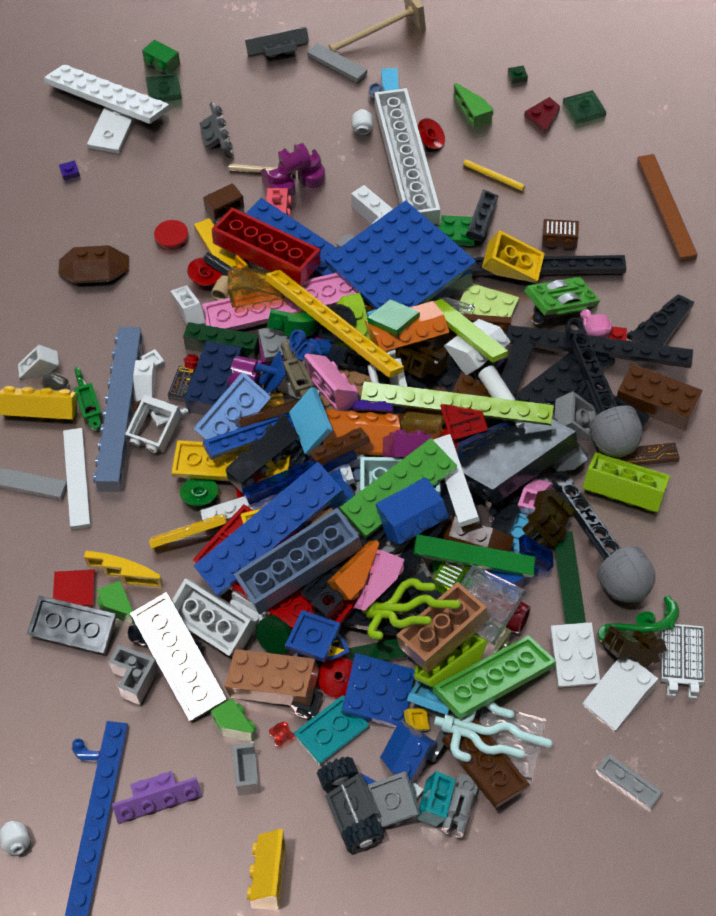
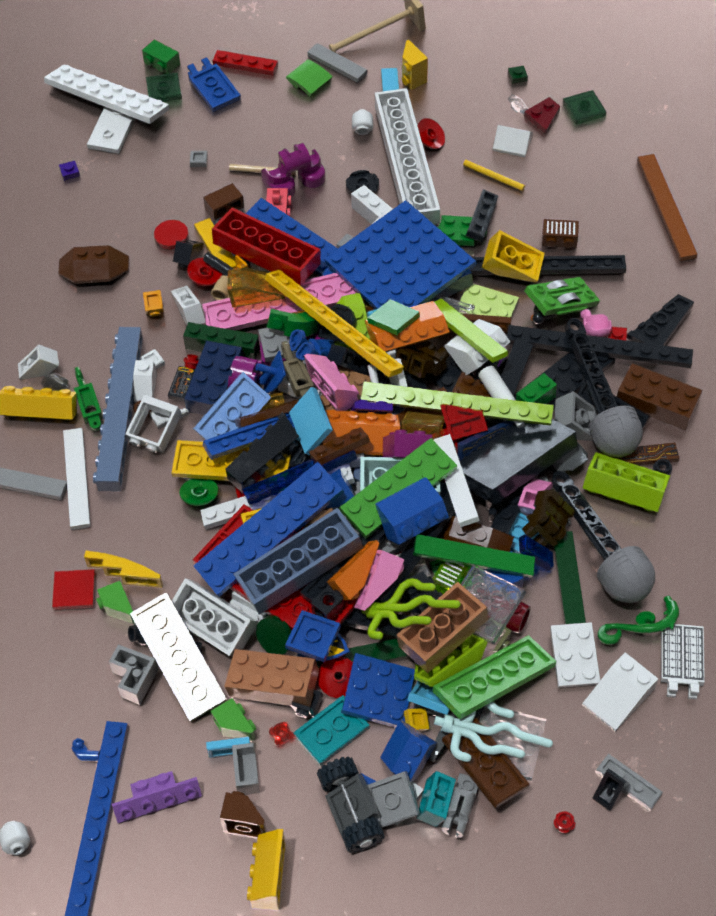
(72, 624): plate -> none
(153, 303): none -> light orange bracket
(186, 251): none -> black slope
(188, 530): yellow tile -> none
(198, 158): none -> light grey tile
(213, 85): none -> blue tile
(215, 130): dark grey bracket -> none
(224, 747): none -> medium azure tile
(241, 816): none -> reddish brown slope
(245, 62): none -> red plate
(277, 43): dark grey bracket -> none
(309, 77): none -> bright green slope
(360, 178): none -> black tile
(375, 87): sand blue plate -> none
(414, 66): none -> yellow slope
(473, 106): bright green slope -> none
(512, 140): none -> white slope
(517, 104): none -> clear plate
(540, 391): none -> green brick
(564, 816): none -> red plate
(610, 789): none -> black slope
(640, 647): dark brown hips -> none
(663, 463): none -> black plate

